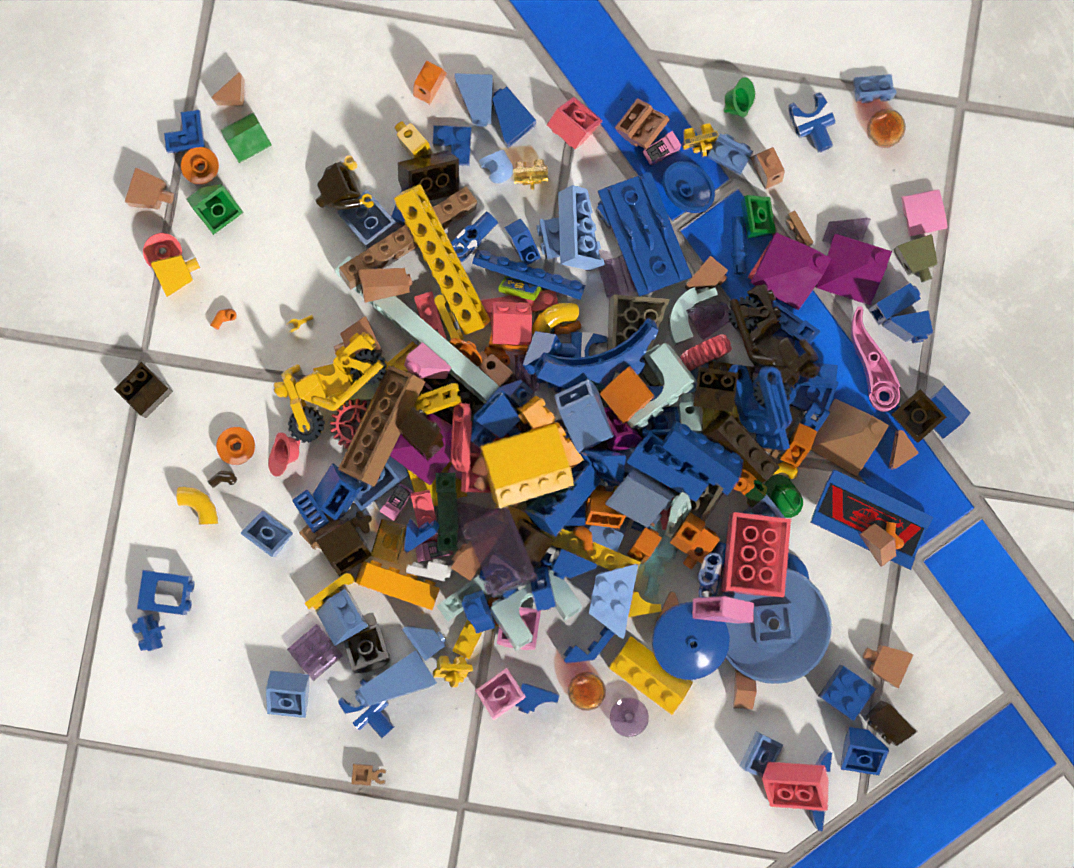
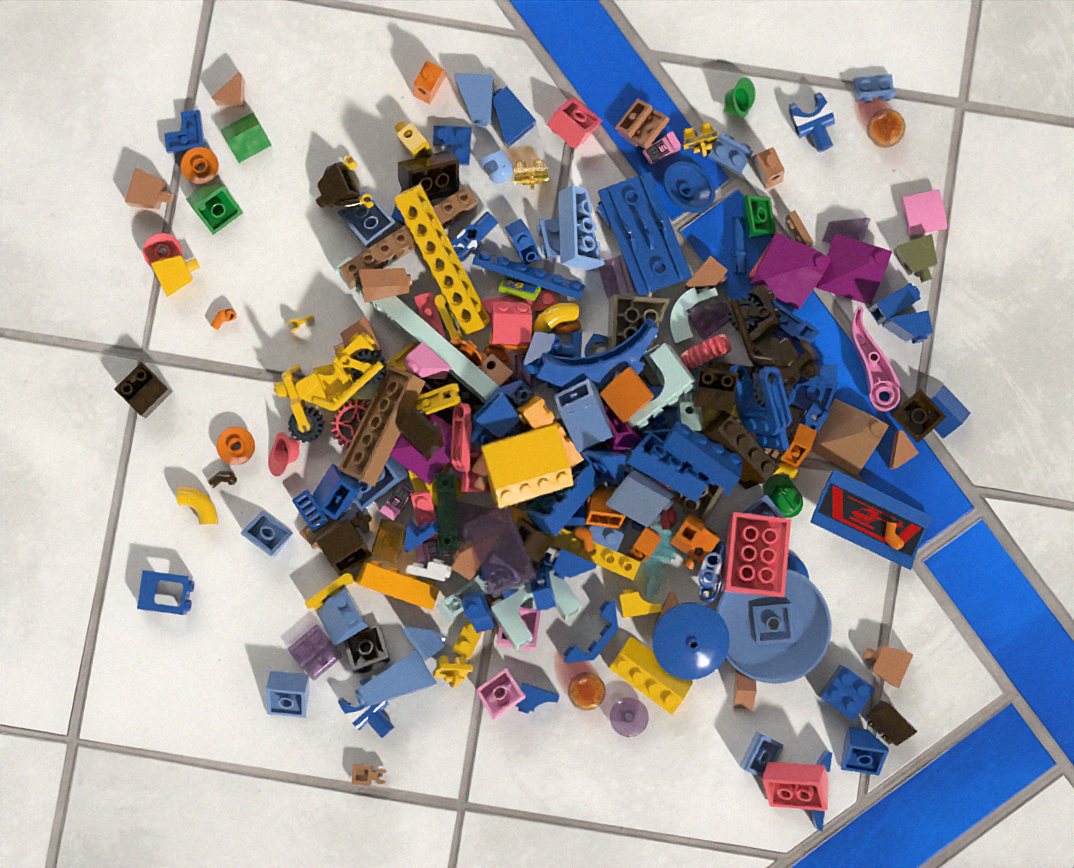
(150, 631): blue hips -> none
(613, 598): light blue wing -> none
(680, 509): light aqua wing -> none
(723, 610): bright pink slope -> none
(751, 488): leg -> none
(879, 543): nougat slope -> none

